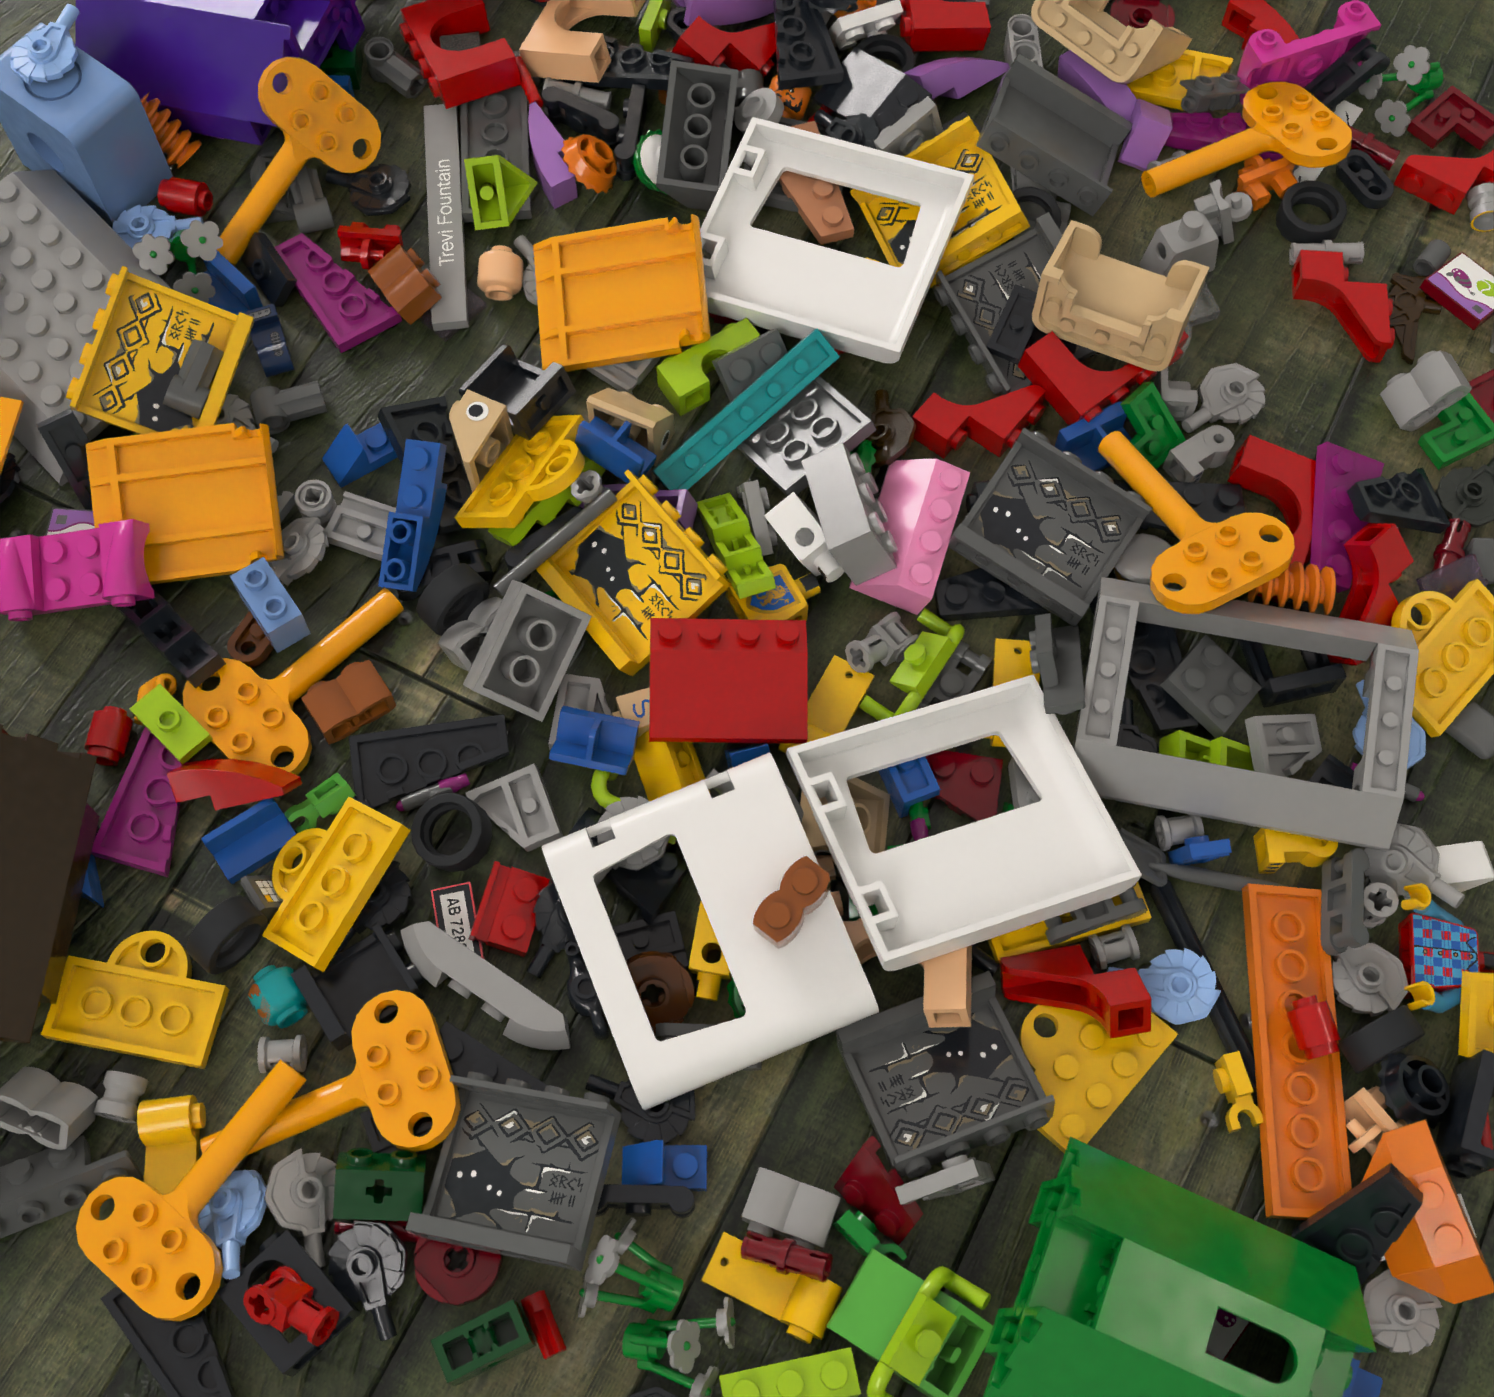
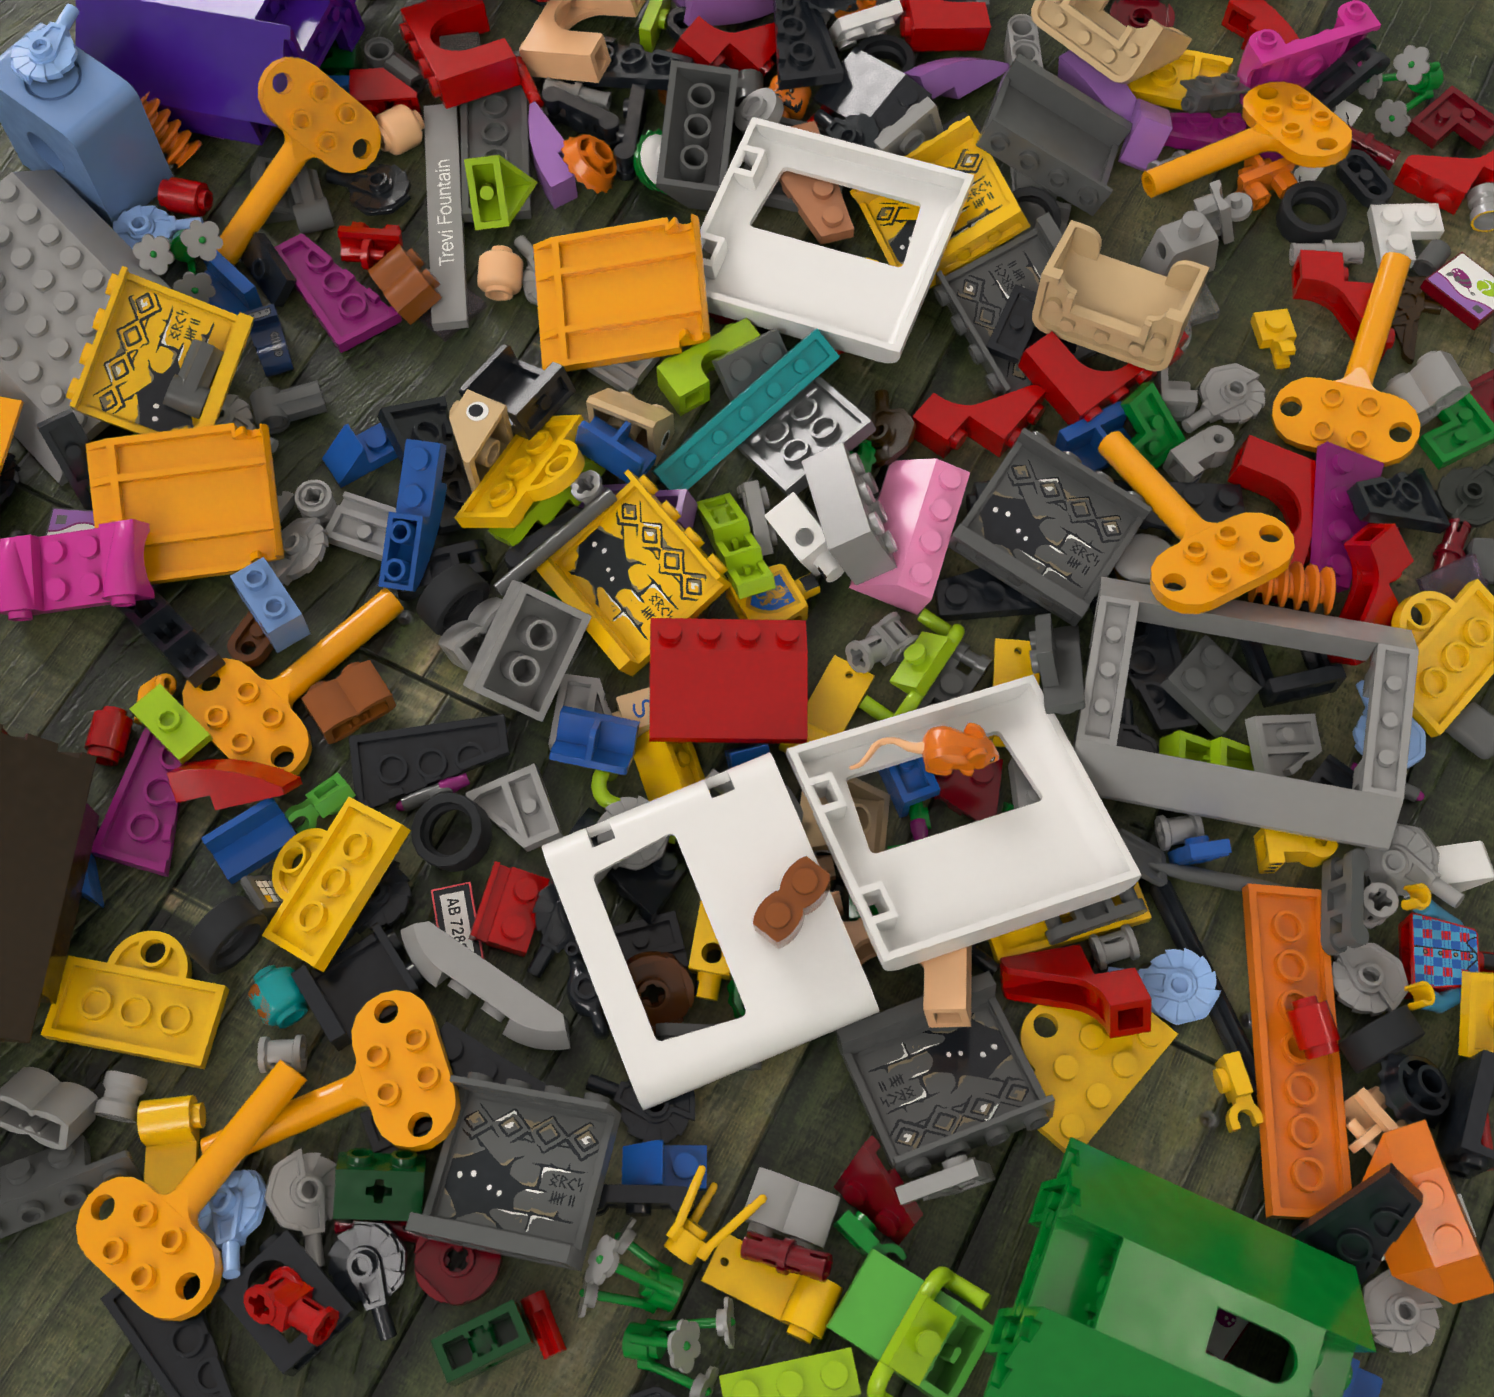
(381, 90): none -> red slope
(400, 129): none -> light nougat head
(688, 1237): none -> yellow plant
(946, 749): none -> orange animal
(1275, 331): none -> yellow plate
(1351, 409): none -> light orange piece
(1398, 224): none -> white plate

